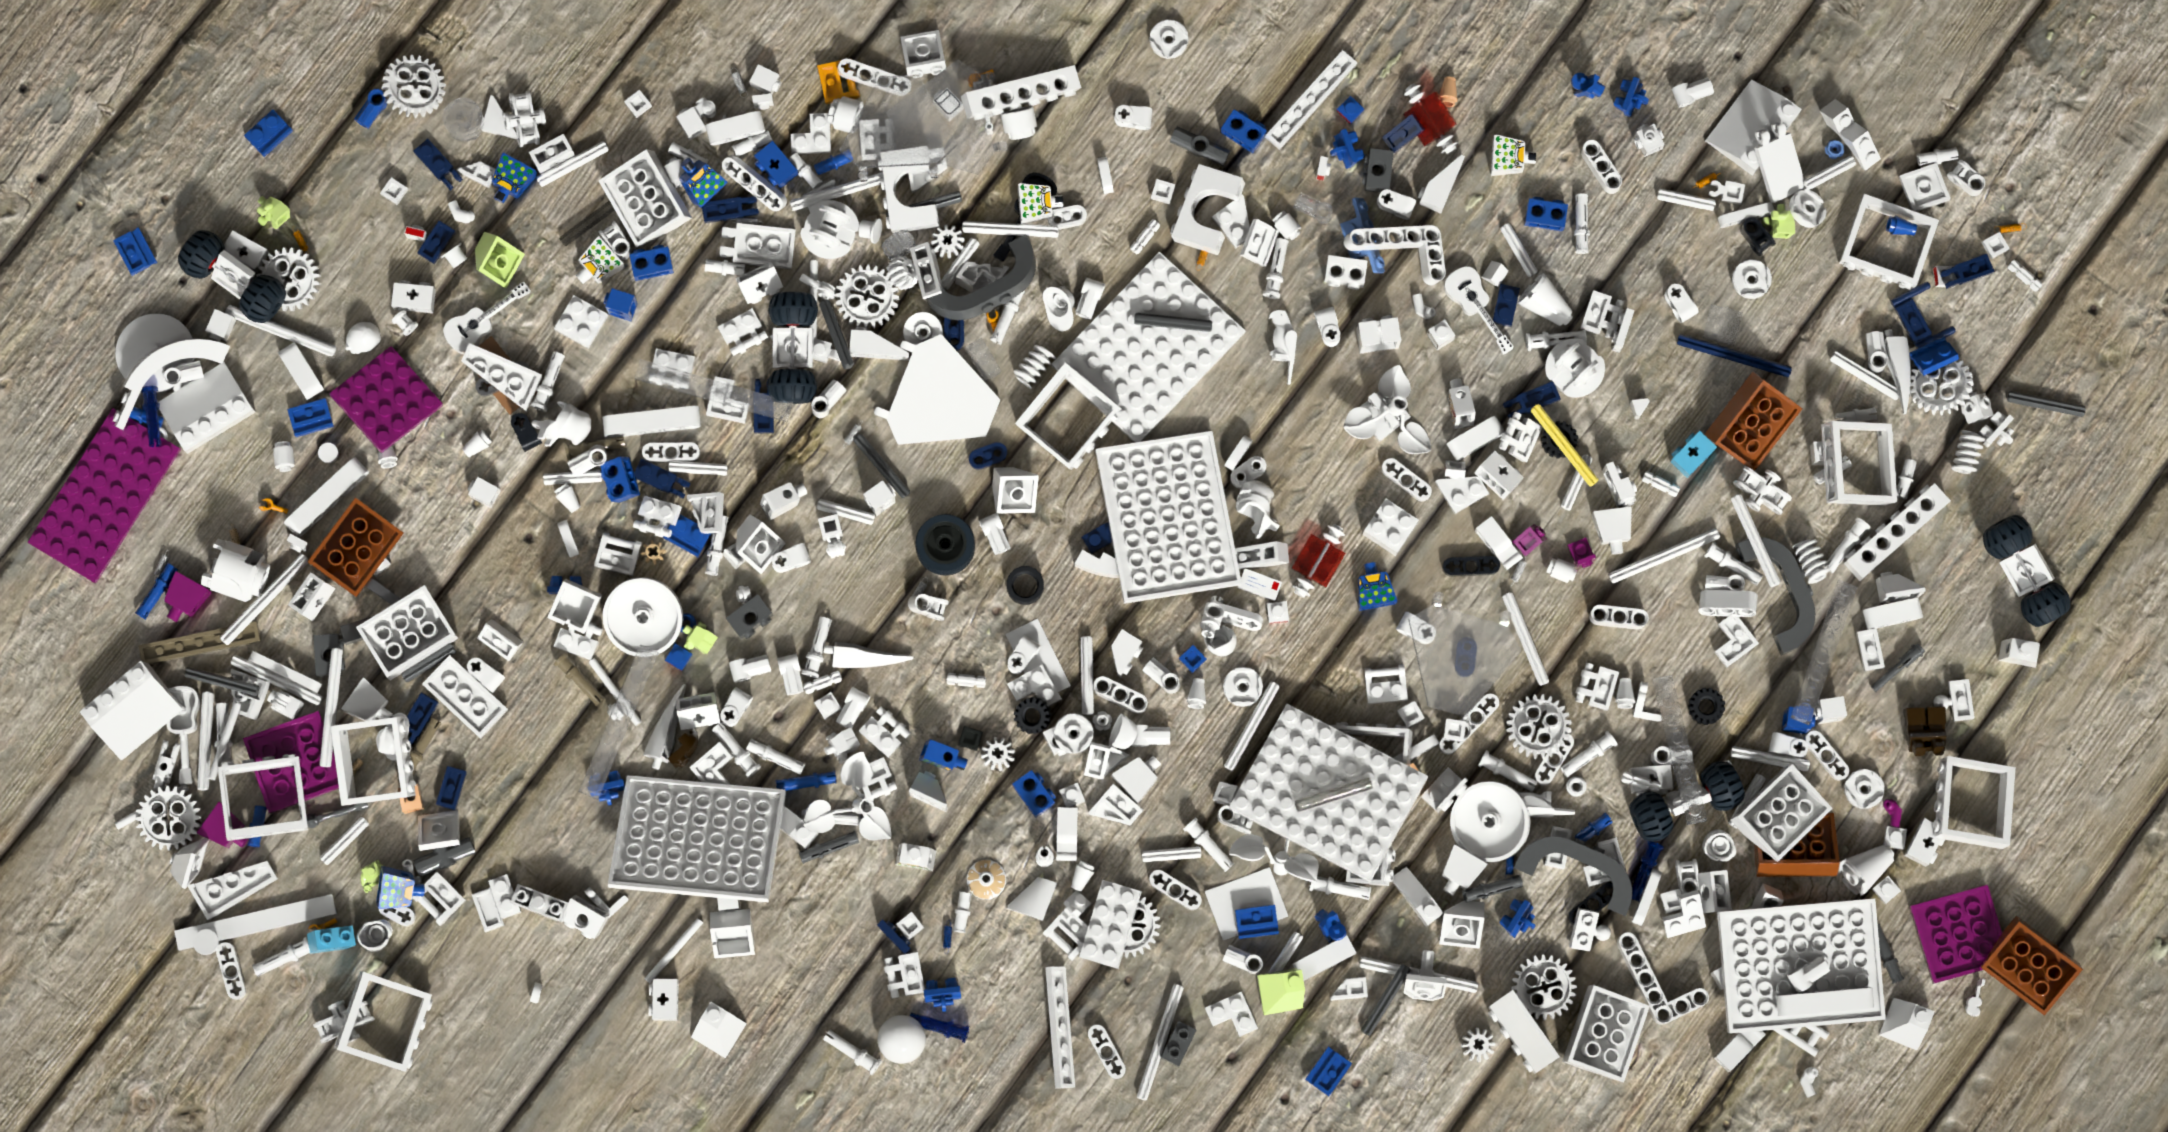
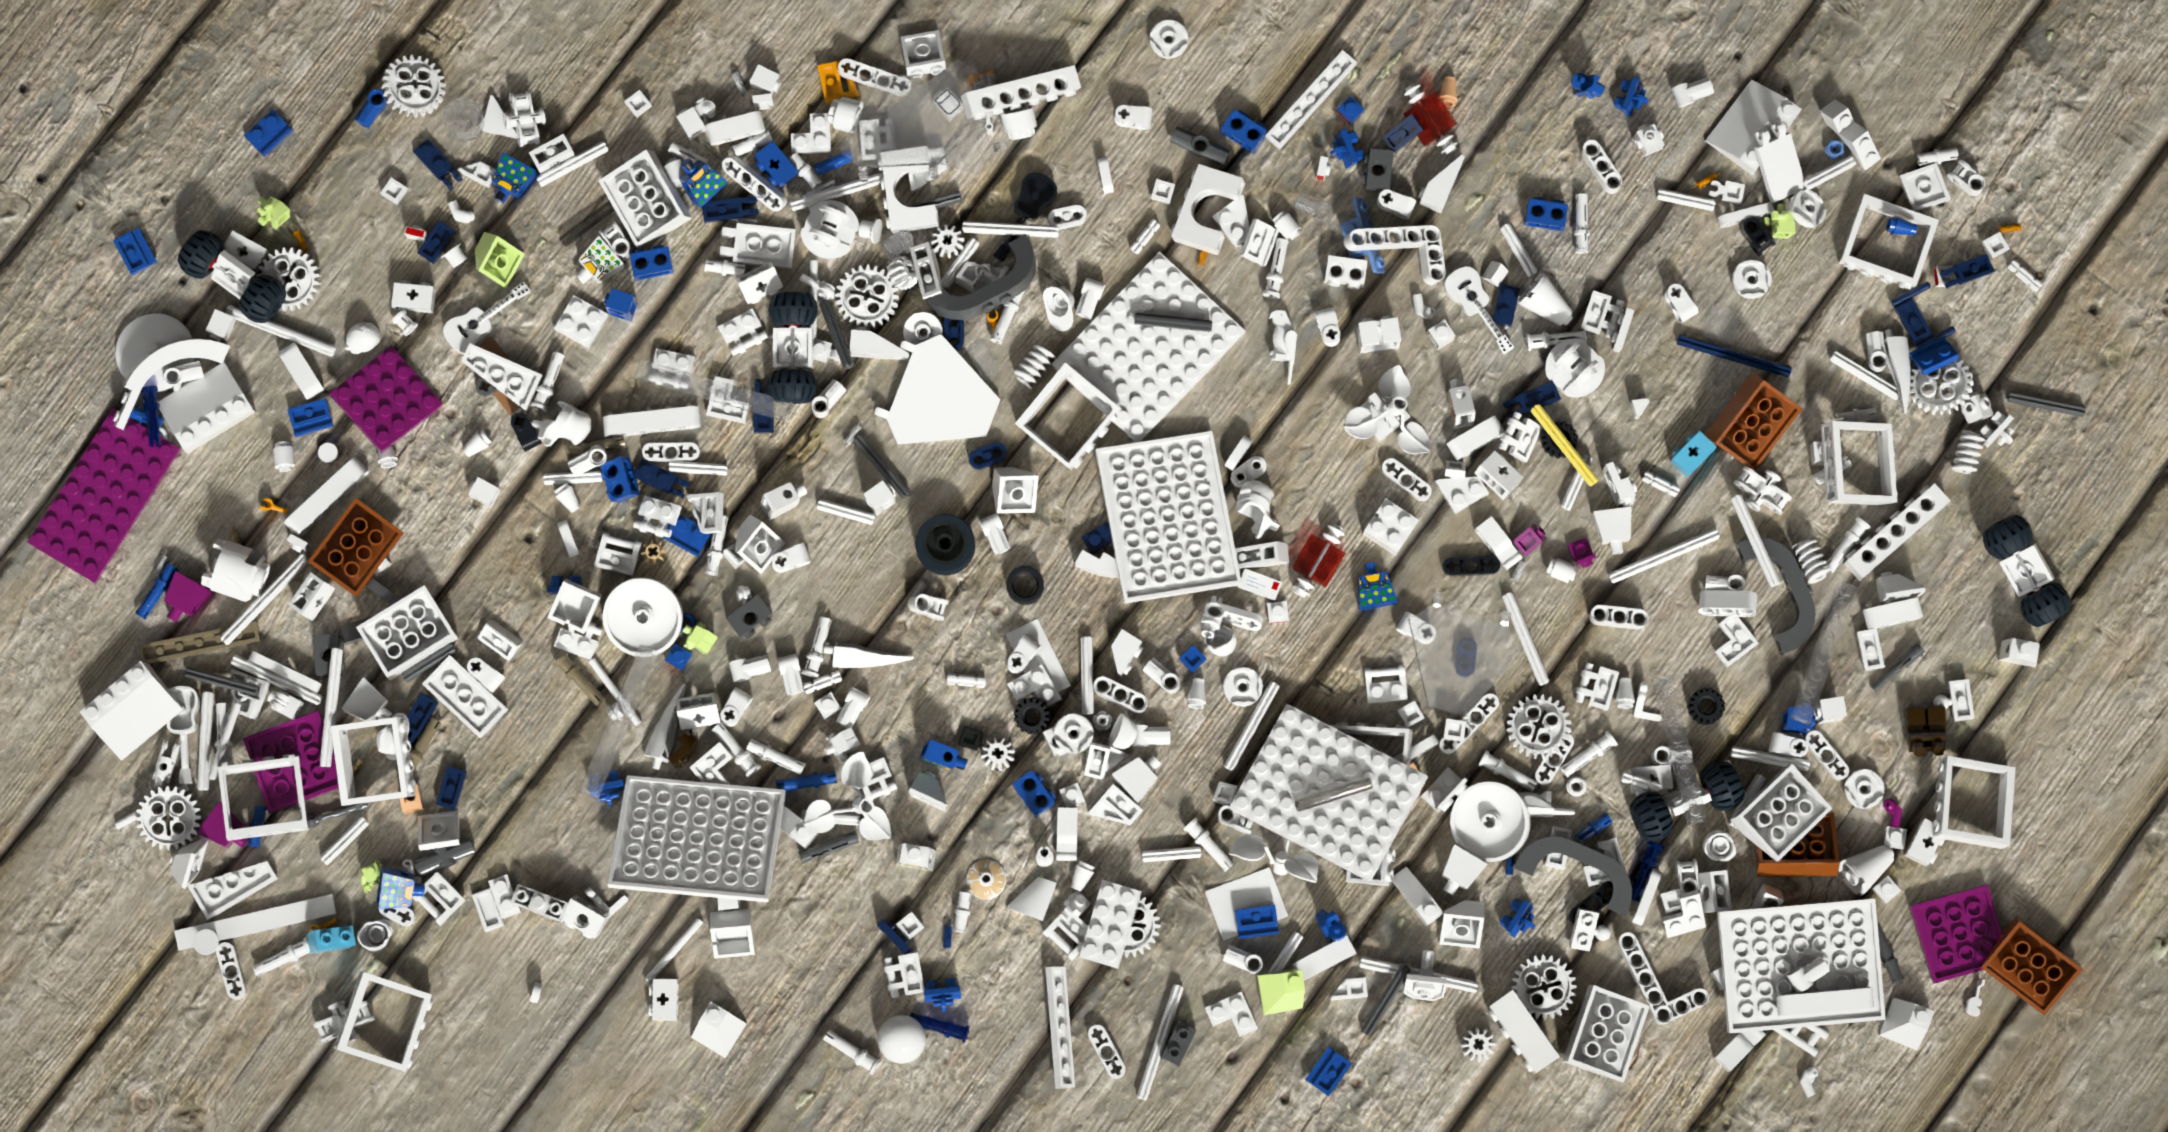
(831, 533): white brick -> none
(880, 736): white plate -> none
(1036, 202): white torso -> none
(1165, 877): white beam -> none
(1330, 886): white pin -> none
(1485, 890): dark grey pin -> none
(1509, 156): white torso -> none
(1725, 559): white pin -> none
(1906, 478): white axle -> none

